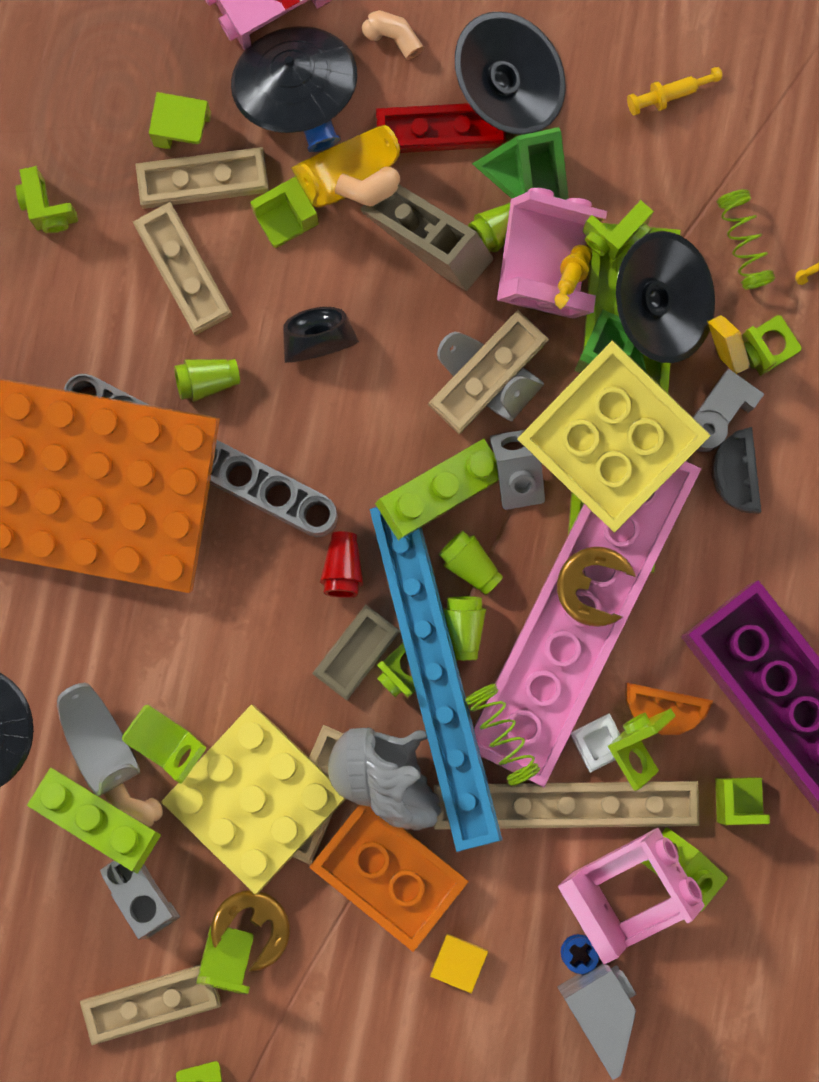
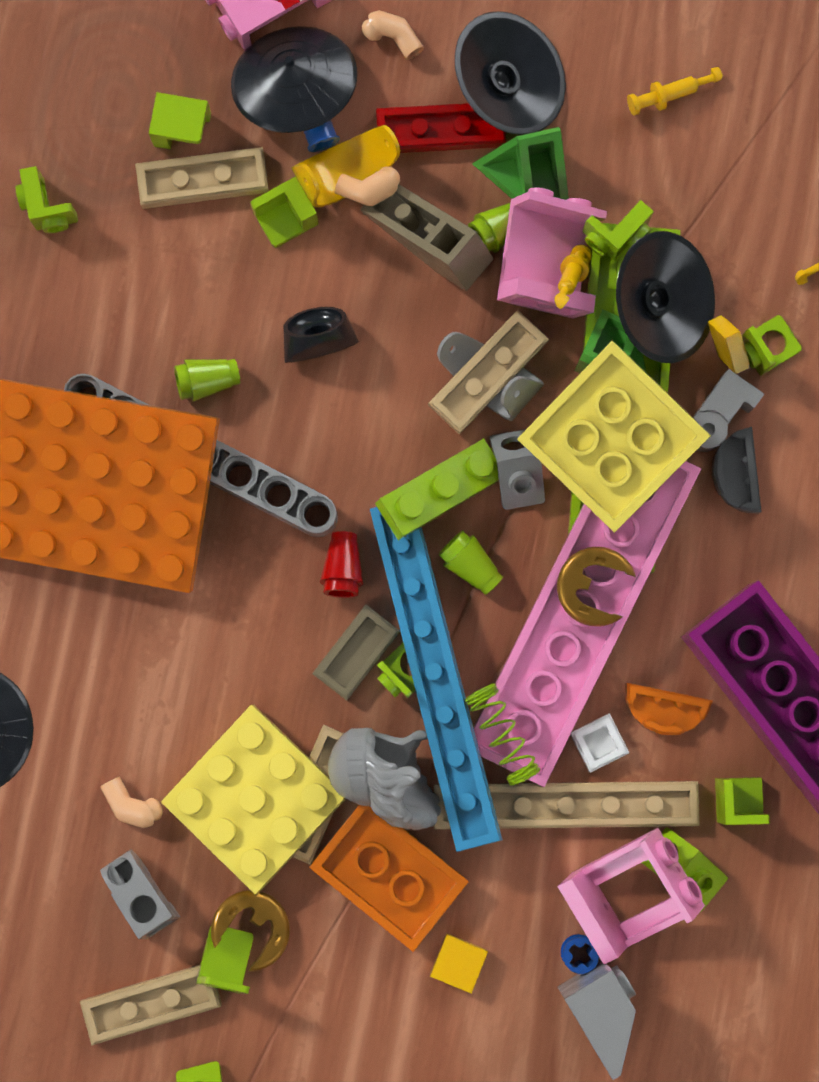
(94, 820): lime plate -> none
(95, 739): light grey piece -> none
(163, 742): lime bracket -> none
(182, 268): tan tile -> none
(465, 625): lime cone -> none
(630, 740): lime bracket -> none
(727, 202): lime piece -> none

